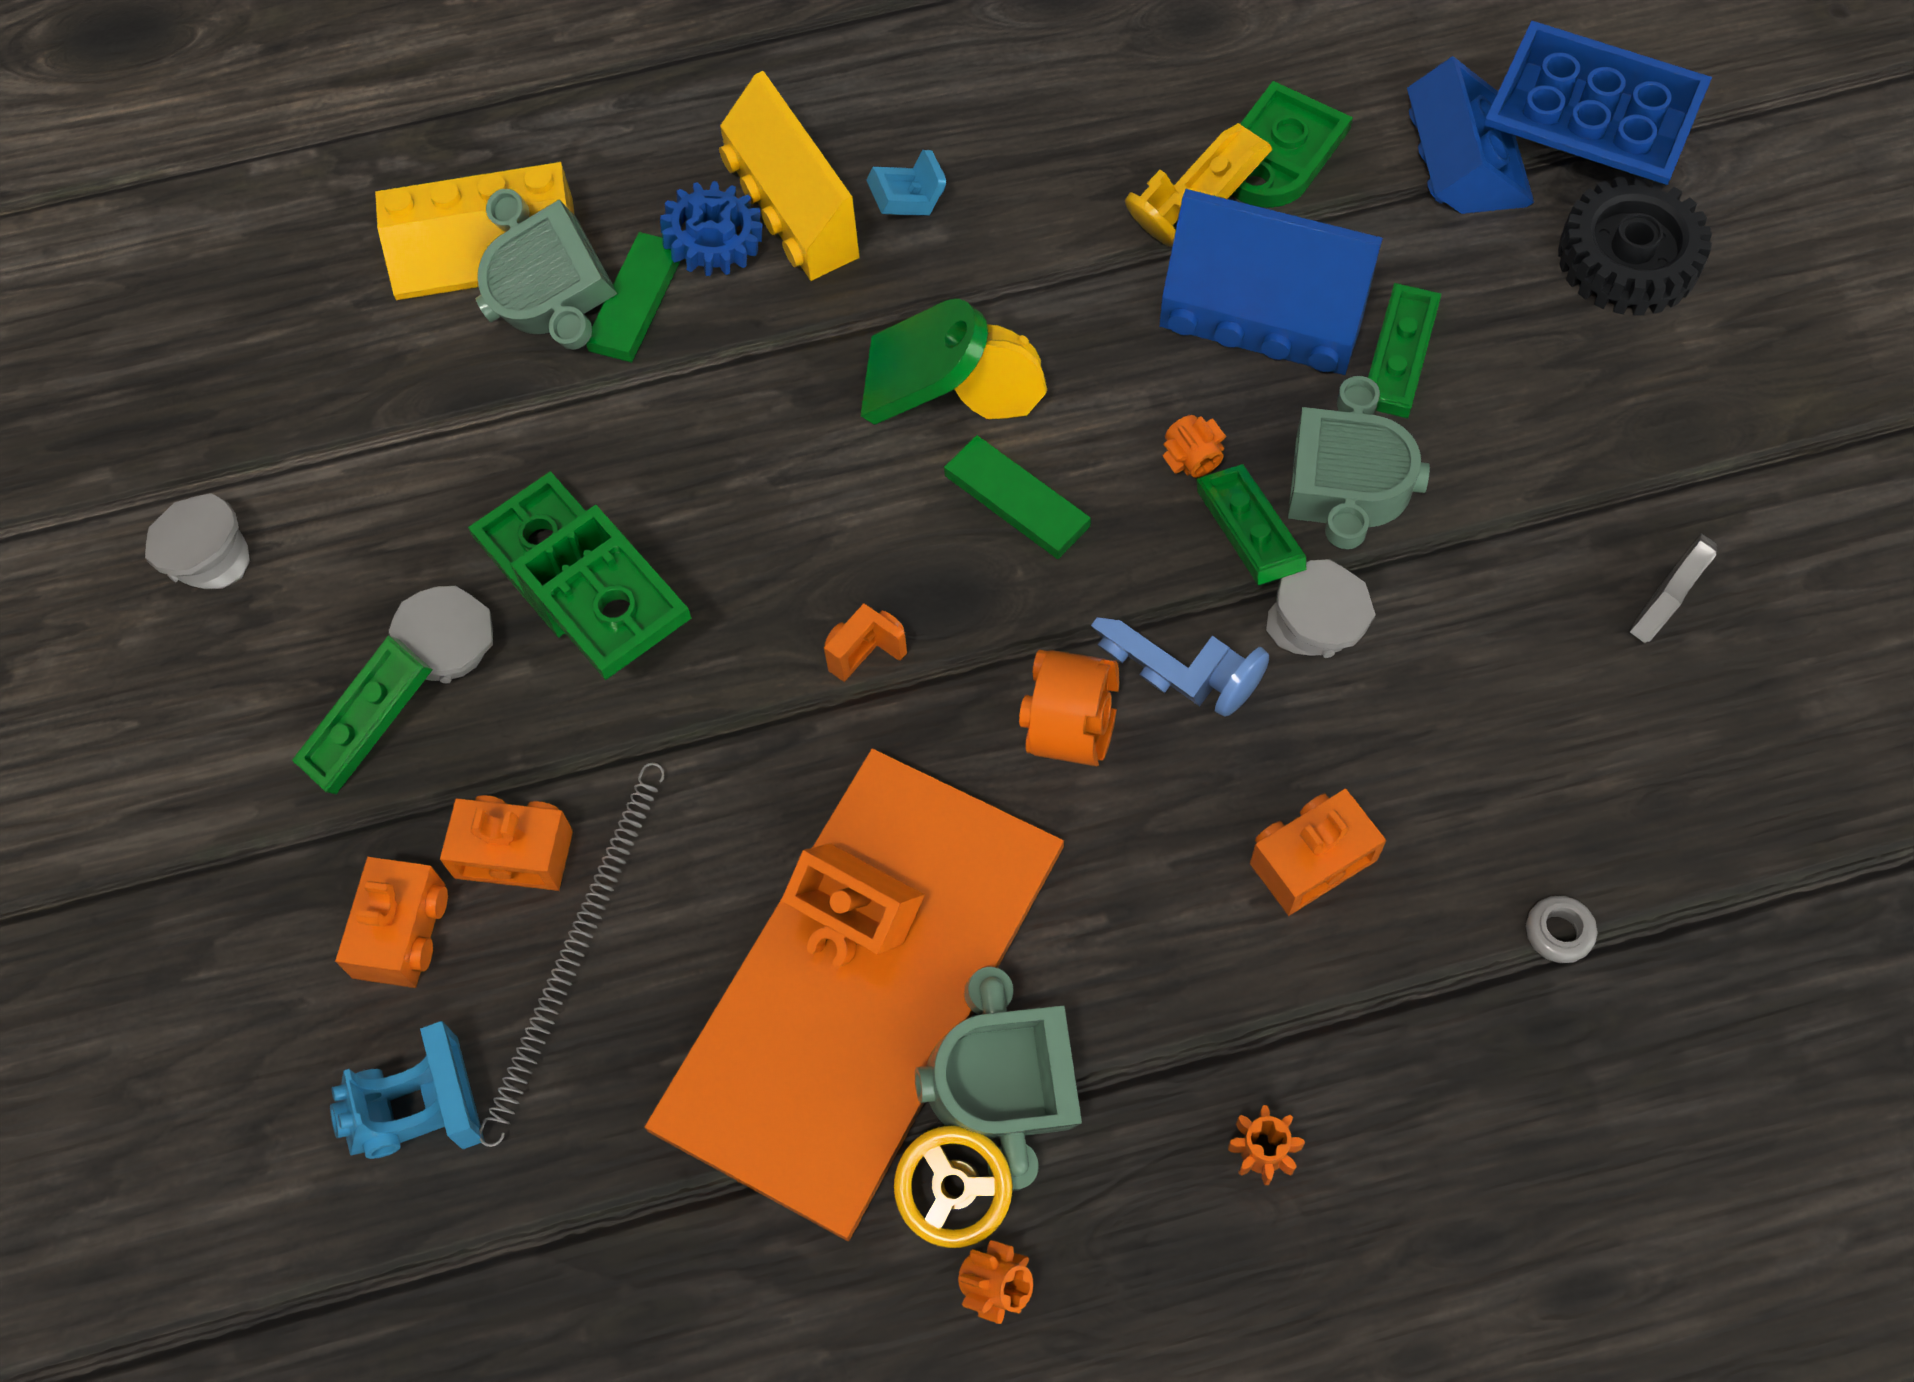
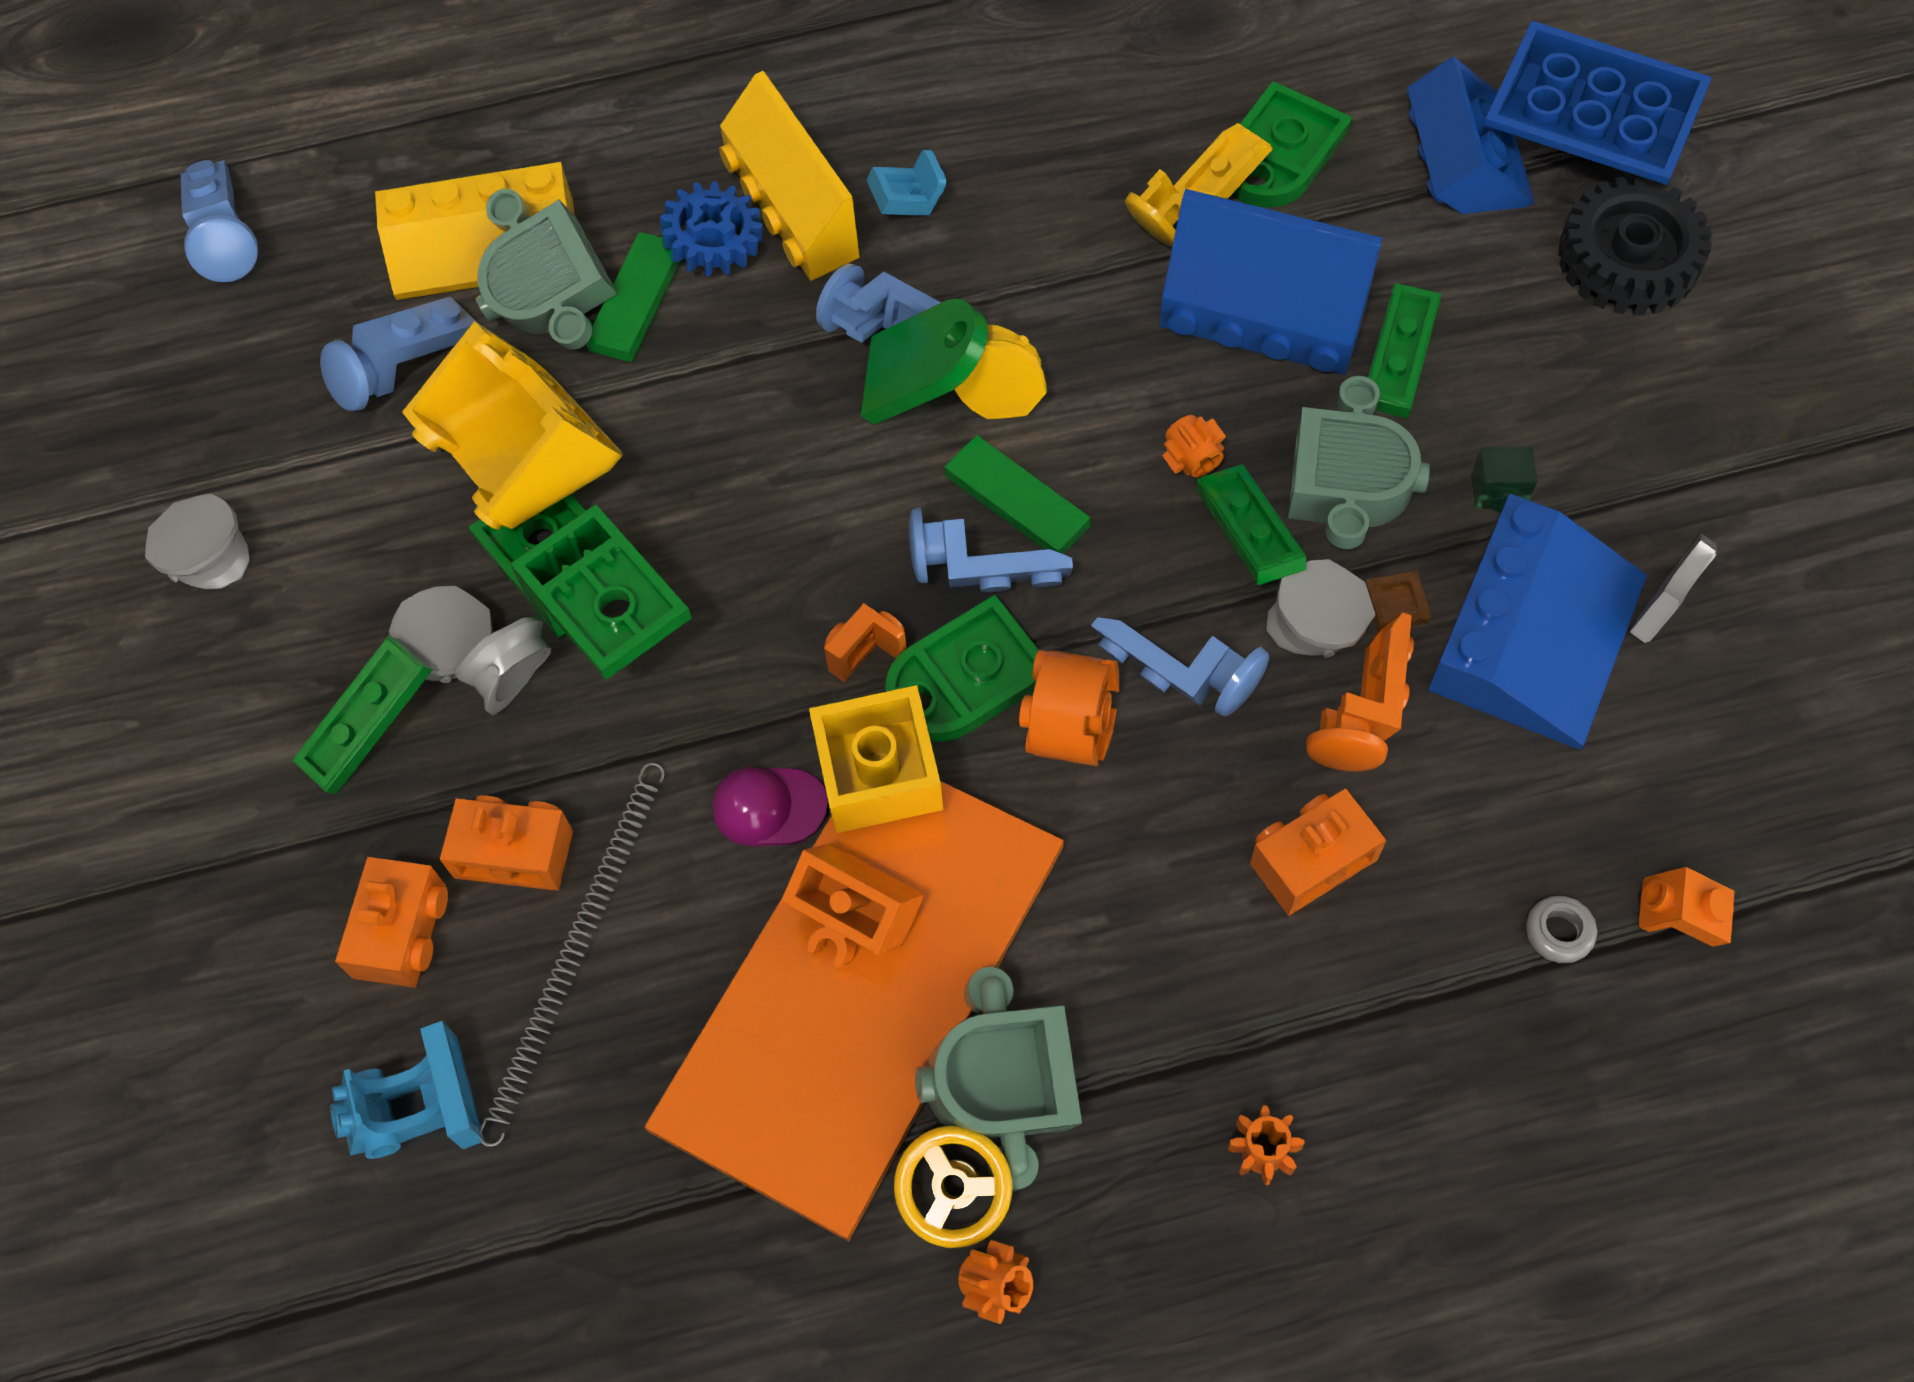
(217, 240): none -> medium blue piece
(384, 342): none -> medium blue piece
(504, 662): none -> light grey hat
(508, 429): none -> yellow windscreen
(769, 806): none -> magenta cap
(870, 307): none -> medium blue piece
(876, 759): none -> yellow brick
(946, 544): none -> medium blue piece
(968, 670): none -> green tile
(1356, 732): none -> orange piece
(1396, 595): none -> clear orange tile
(1500, 473): none -> clear green plate
(1540, 624): none -> blue slope
(1688, 904): none -> orange bracket

